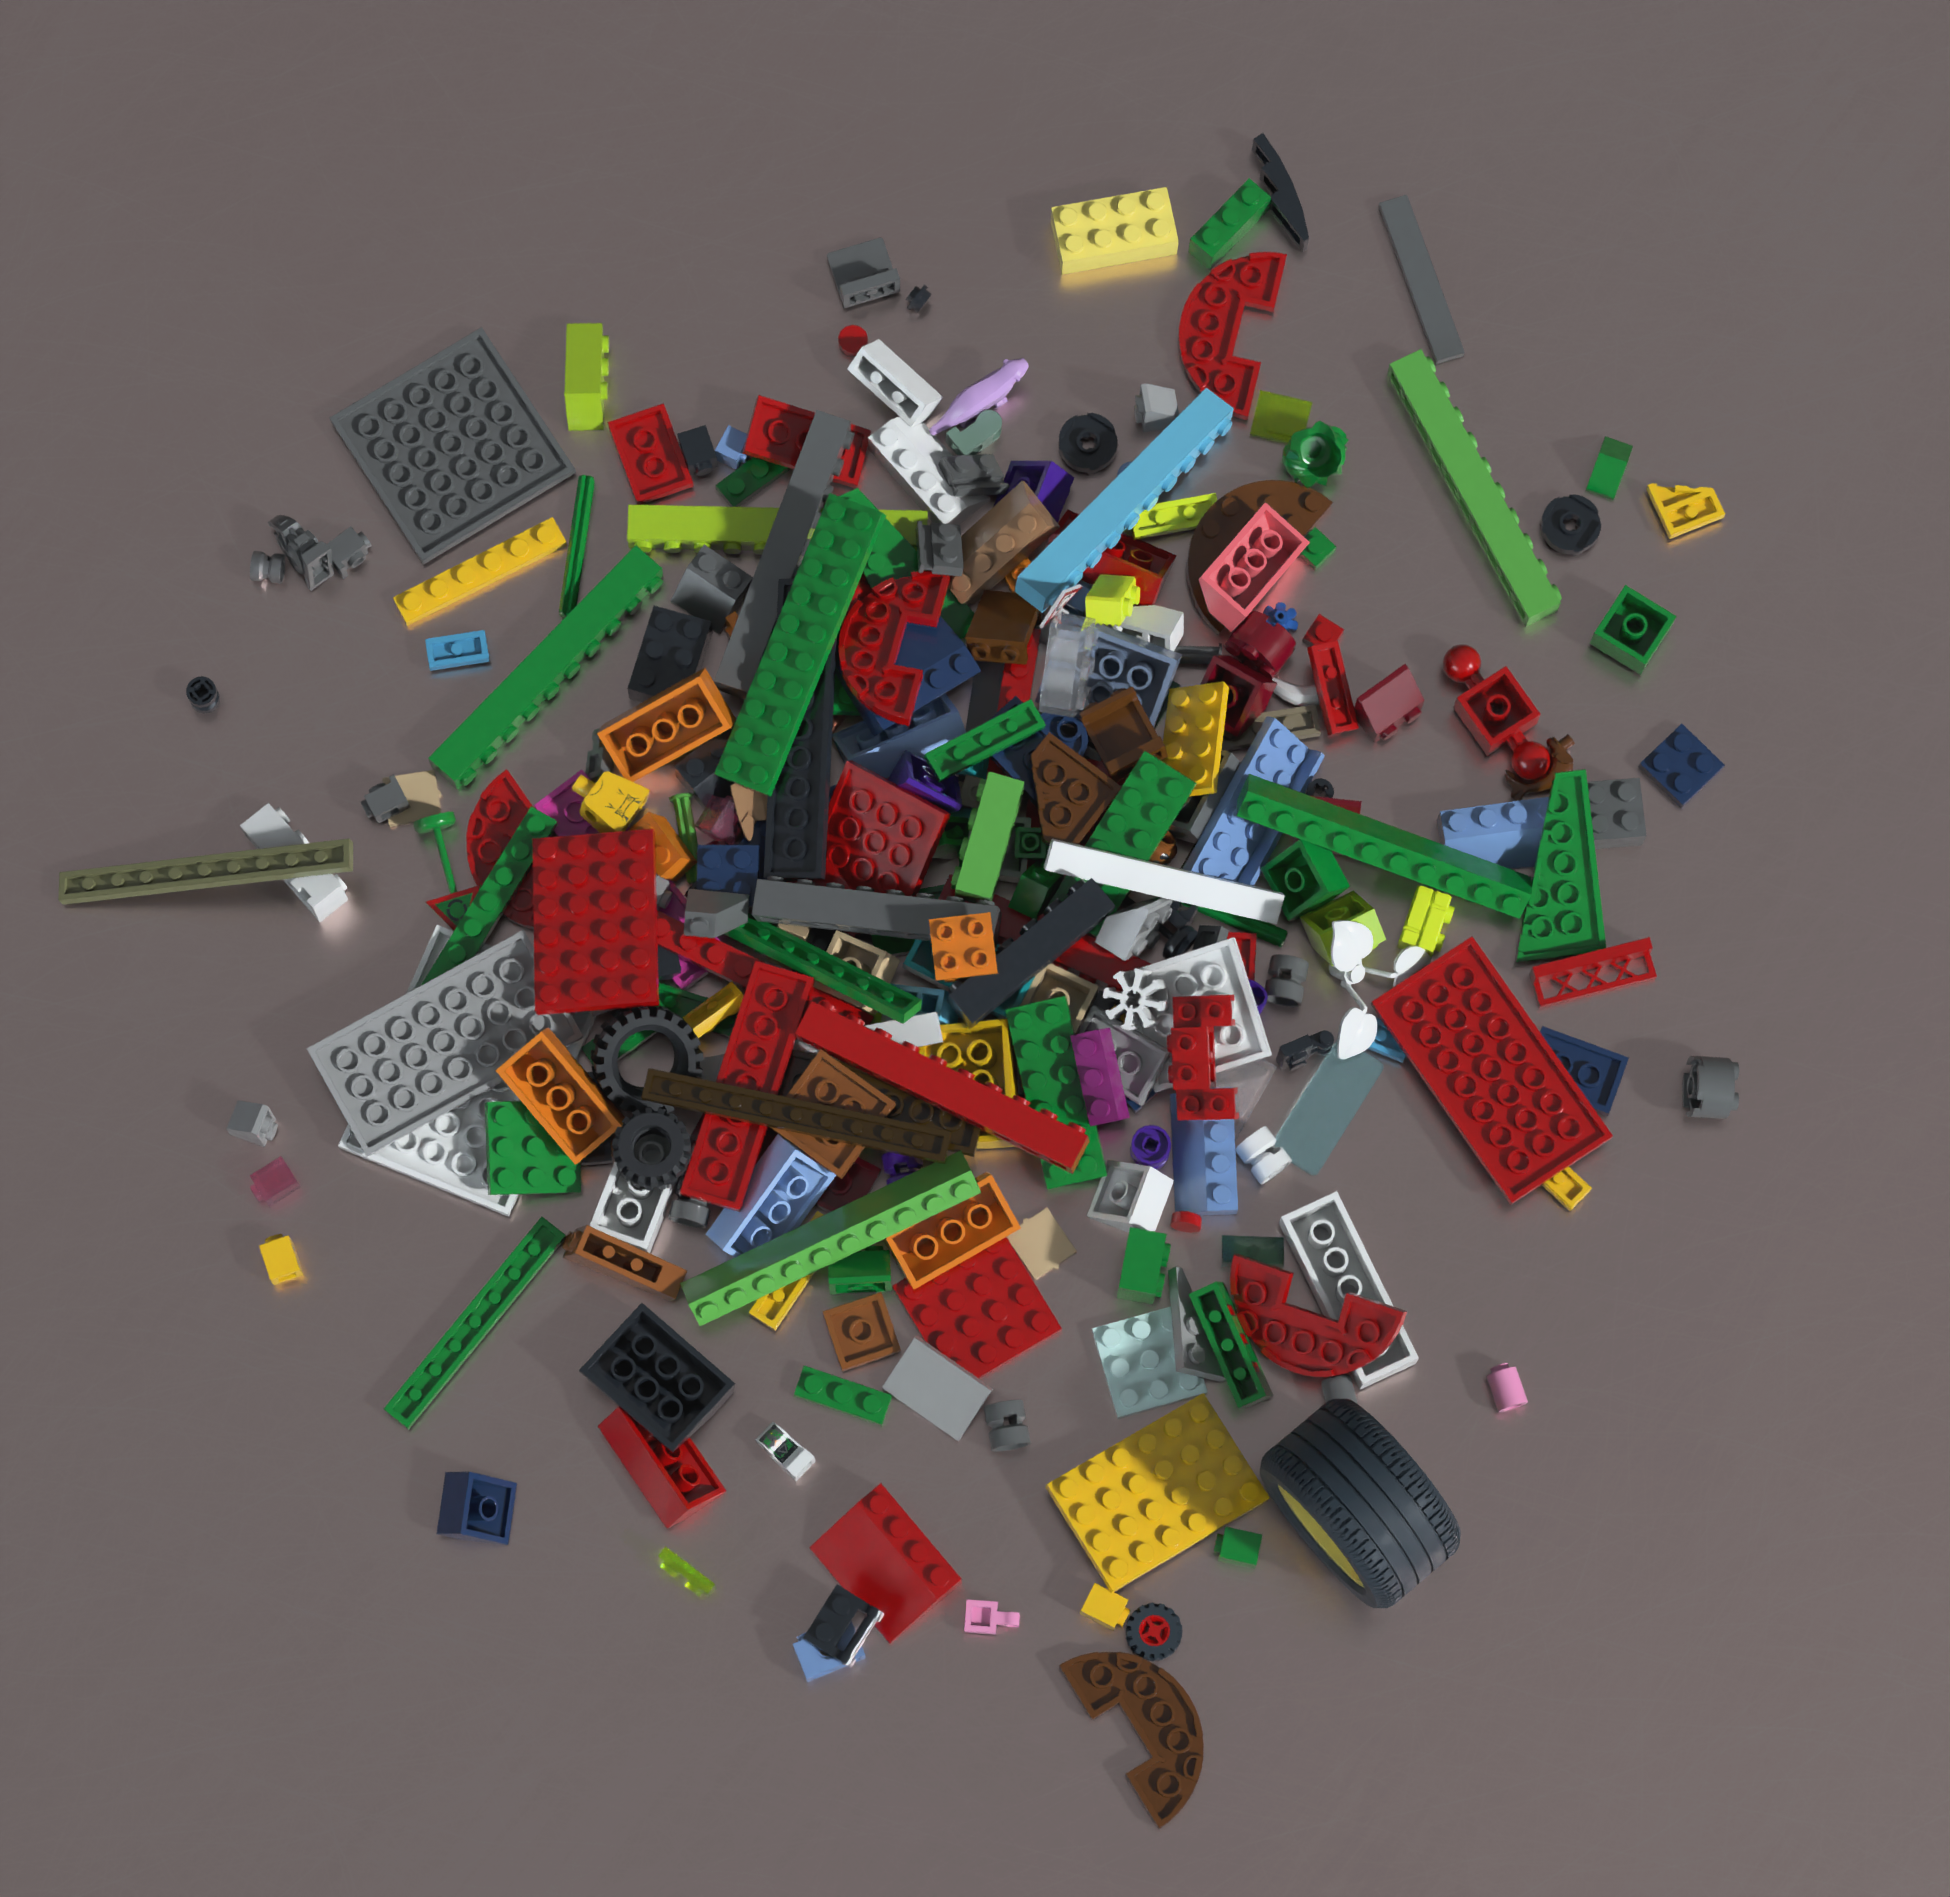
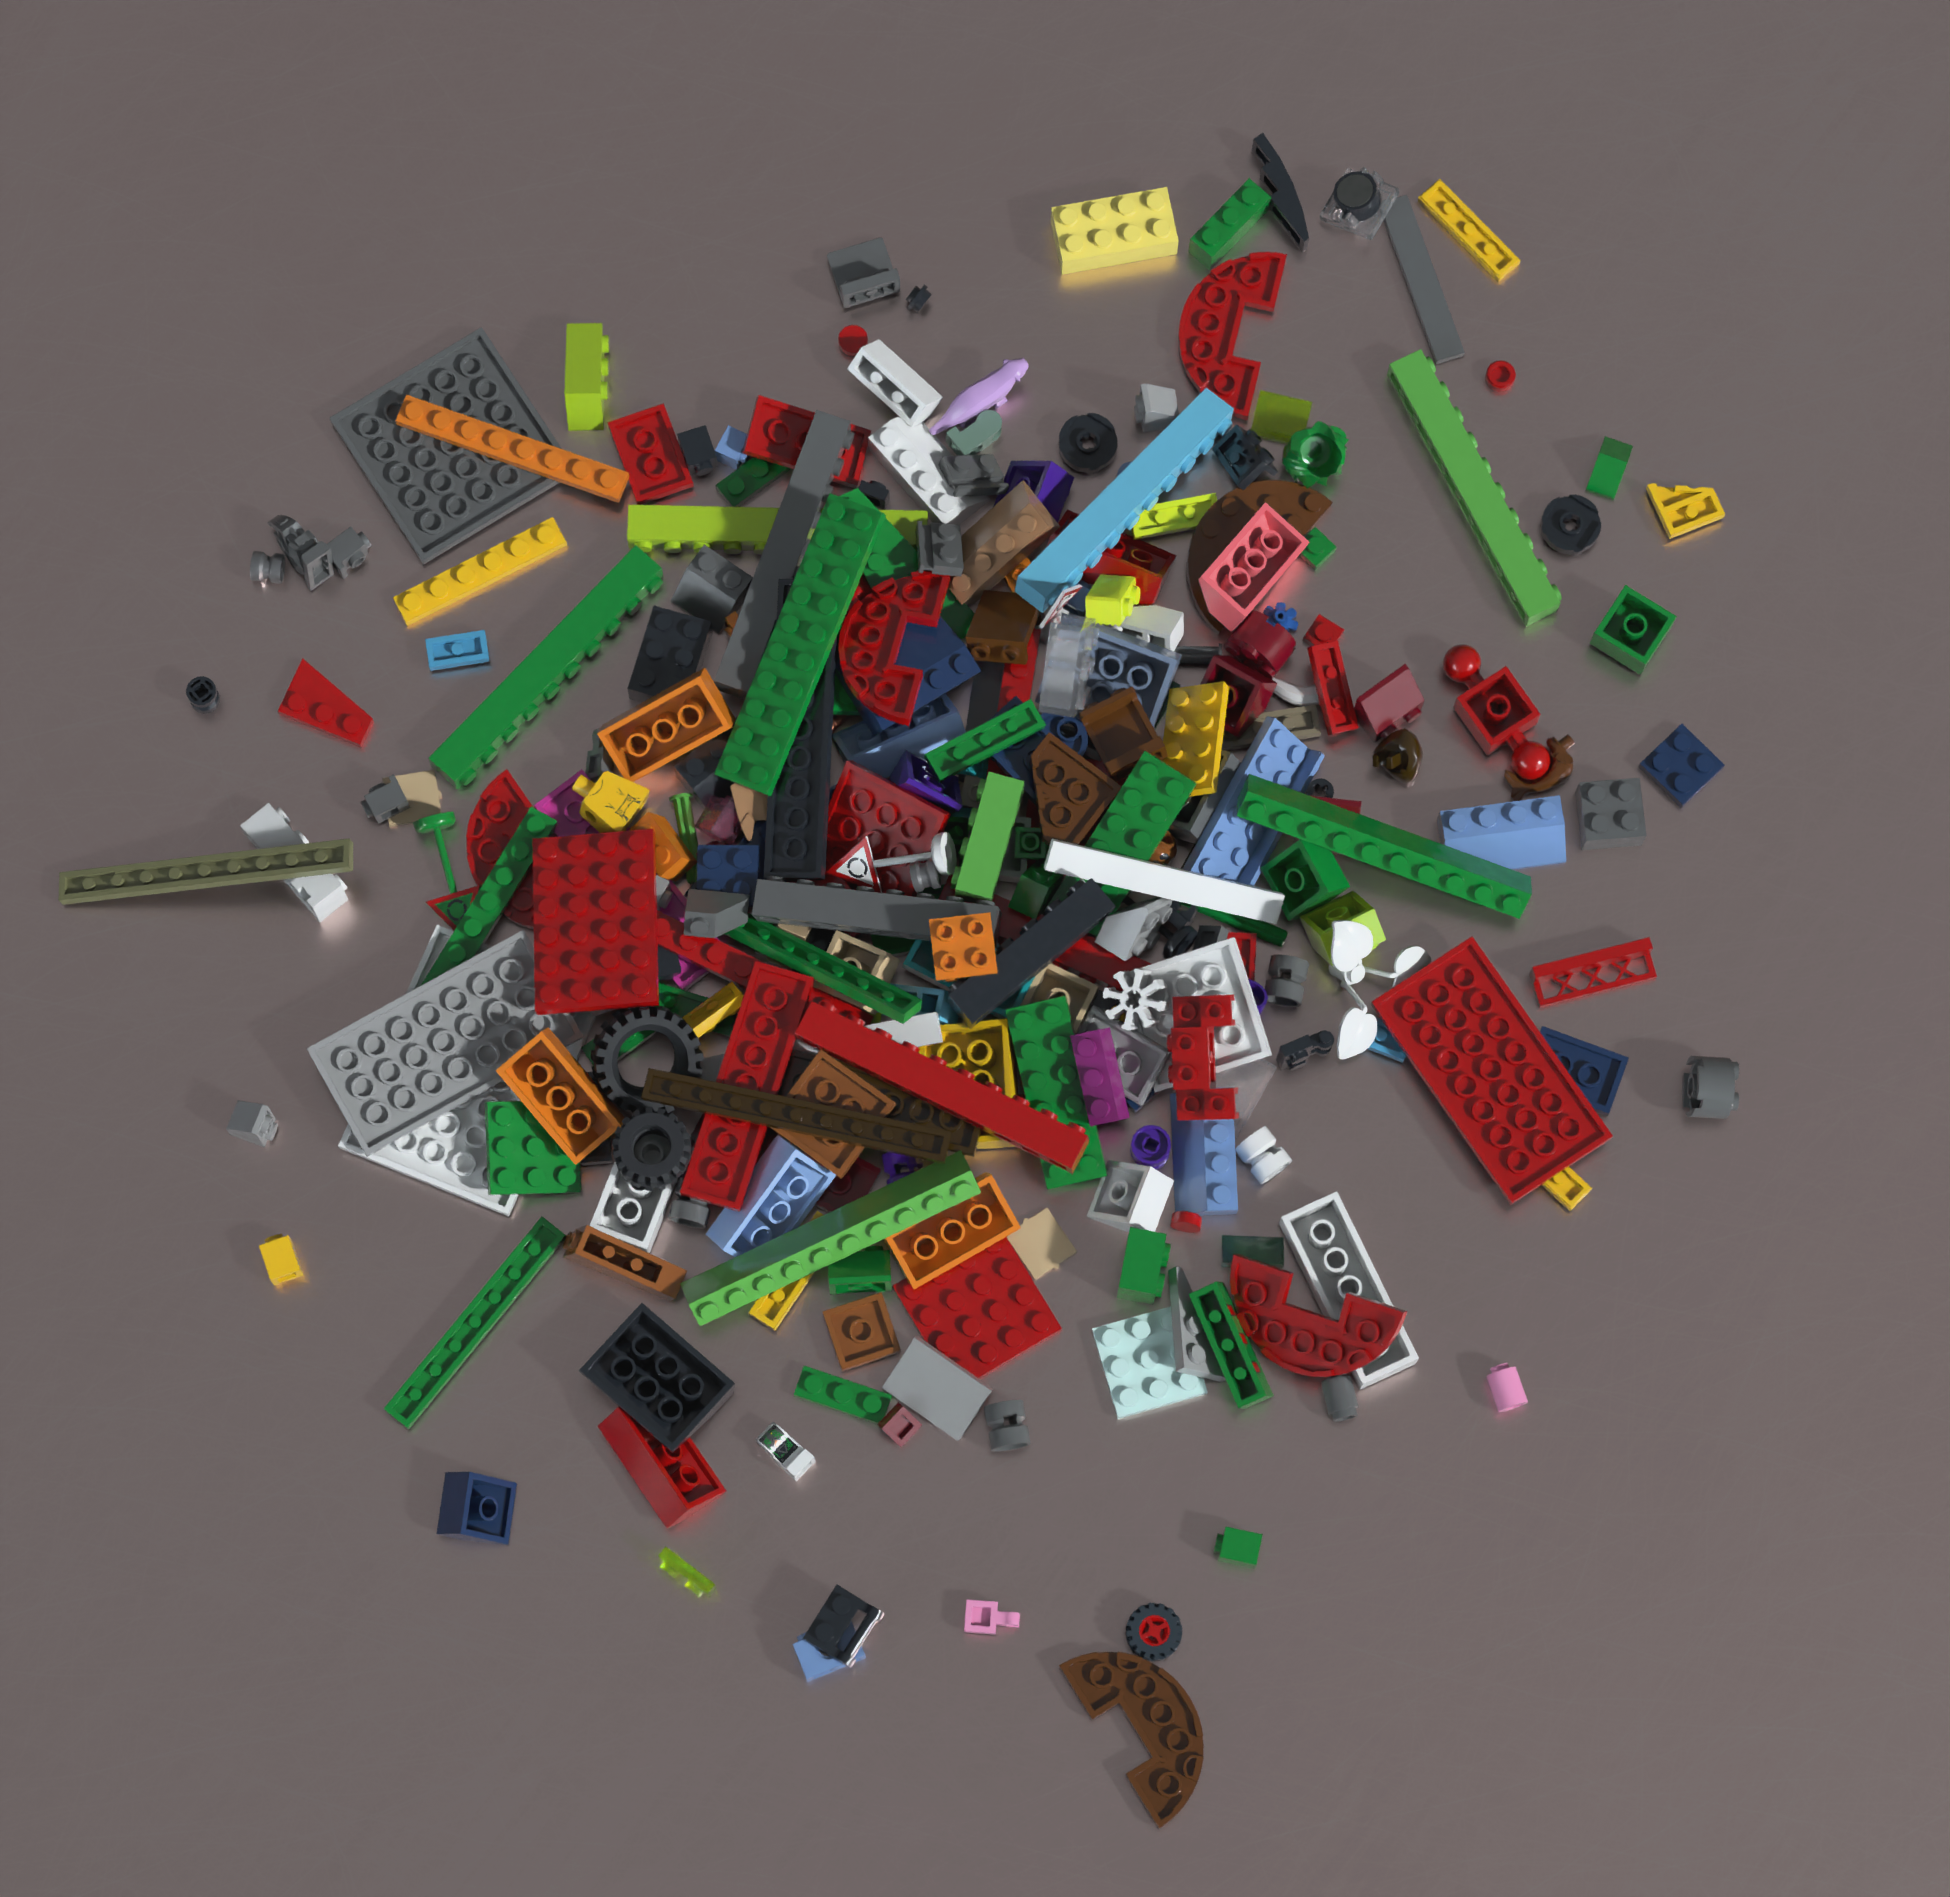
(273, 1182): clear pink brick -> none
(324, 707): none -> red wing
(512, 448): none -> orange plate
(576, 544): green axle -> none
(860, 866): none -> white piece
(876, 493): none -> black plate
(886, 1562): red slope -> none
(899, 1424): none -> plate
(924, 875): none -> flat silver wheel
(1105, 1607): yellow brick -> none
(1157, 1492): yellow plate -> none
(1243, 456): none -> black bracket
(1327, 1108): clear light blue piece -> none
(1357, 202): none -> piece
(1360, 1503): black wheel -> none
(1399, 755): none -> dark brown piece
(1425, 920): neon yellow brick -> none
(1468, 230): none -> yellow tile
(1500, 376): none -> red tile
(1565, 899): green wing -> none

